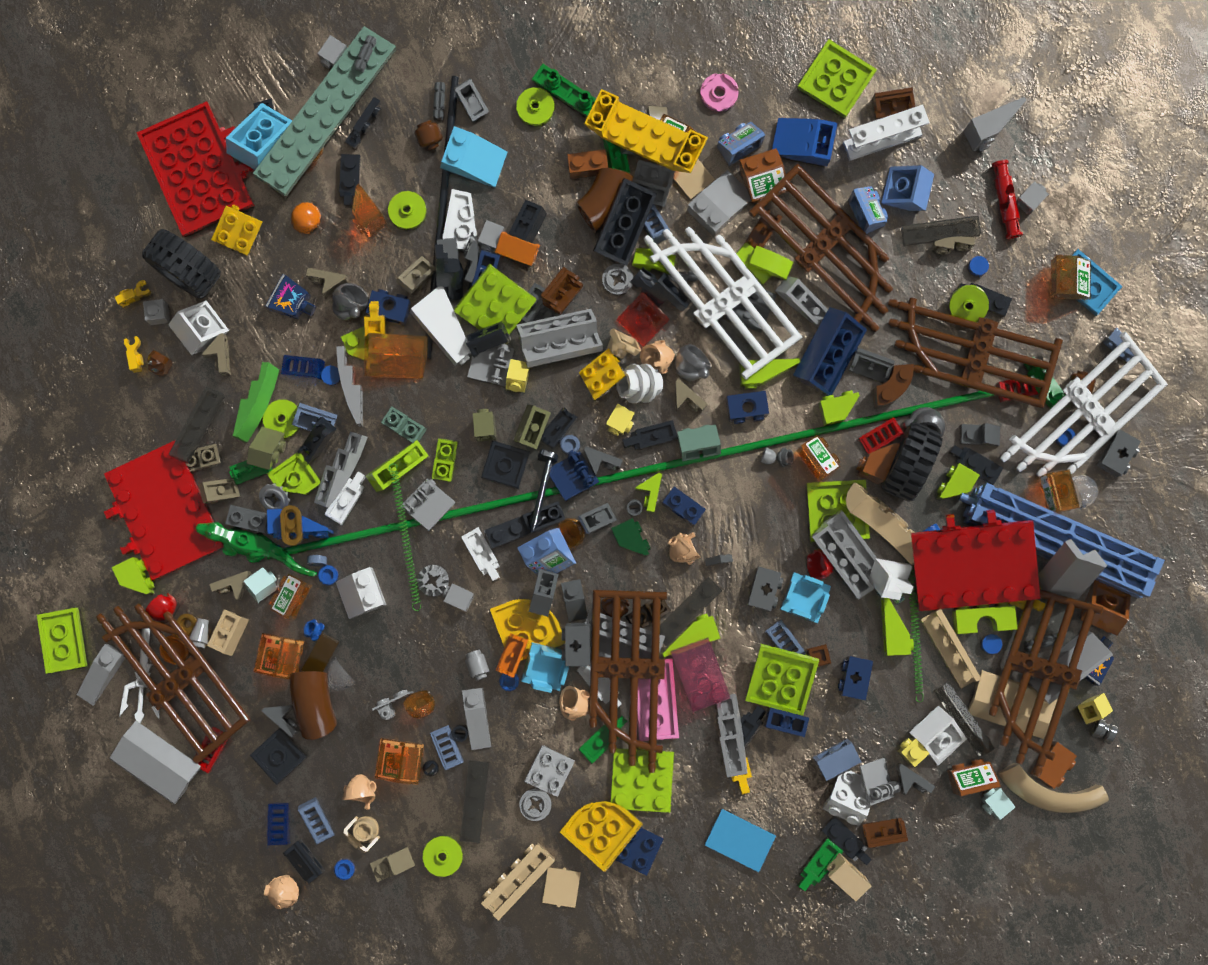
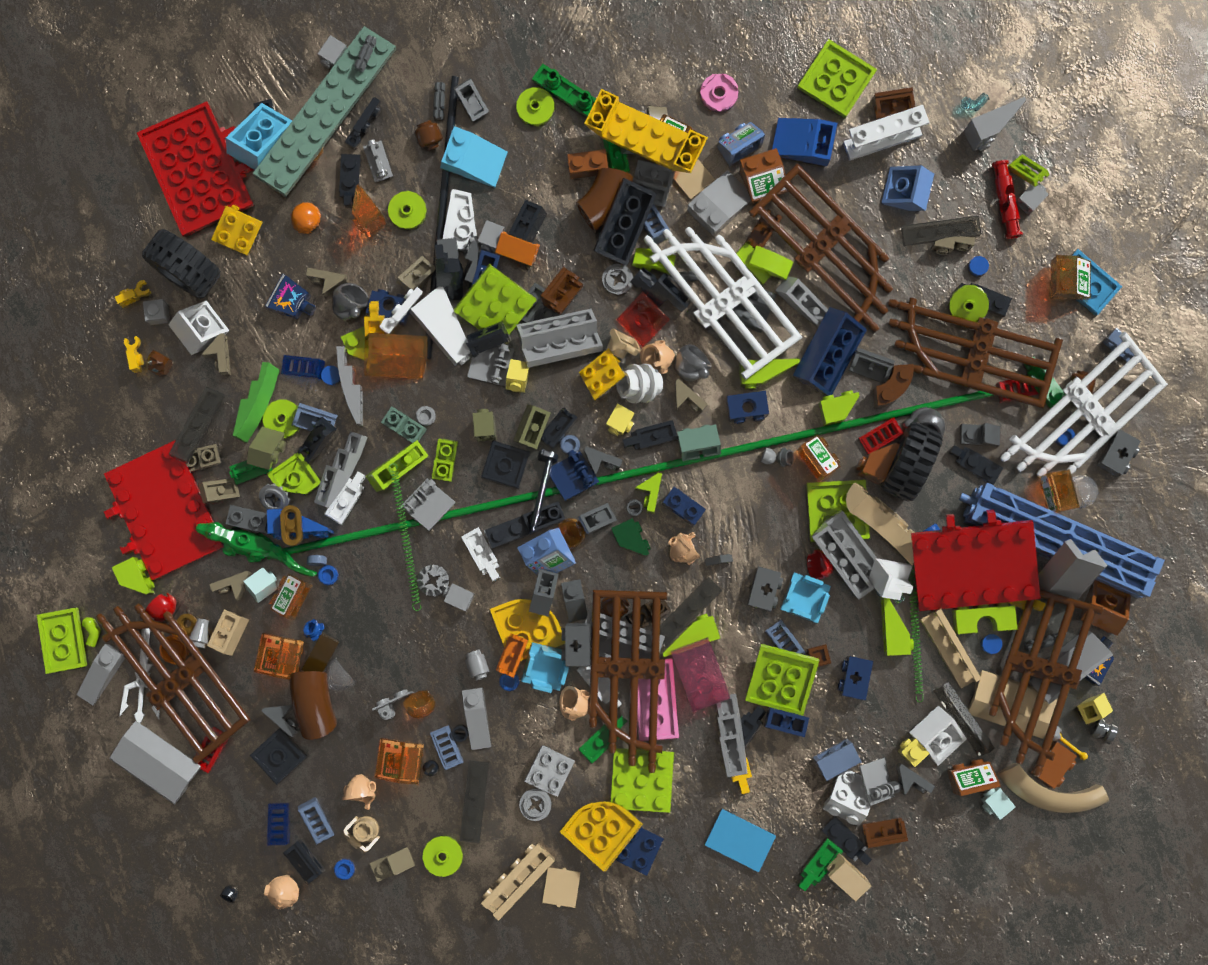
(93, 629): none -> lime arm
(229, 894): none -> black hinge
(360, 592): white slope -> none
(377, 160): none -> light grey hinge
(399, 311): none -> white hinge
(425, 416): none -> light grey tile
(867, 209): medium blue slope -> none
(959, 481): lime slope -> none
(974, 105): none -> clear light blue arm
(1030, 176): none -> lime tile
(1058, 736): none -> yellow hinge

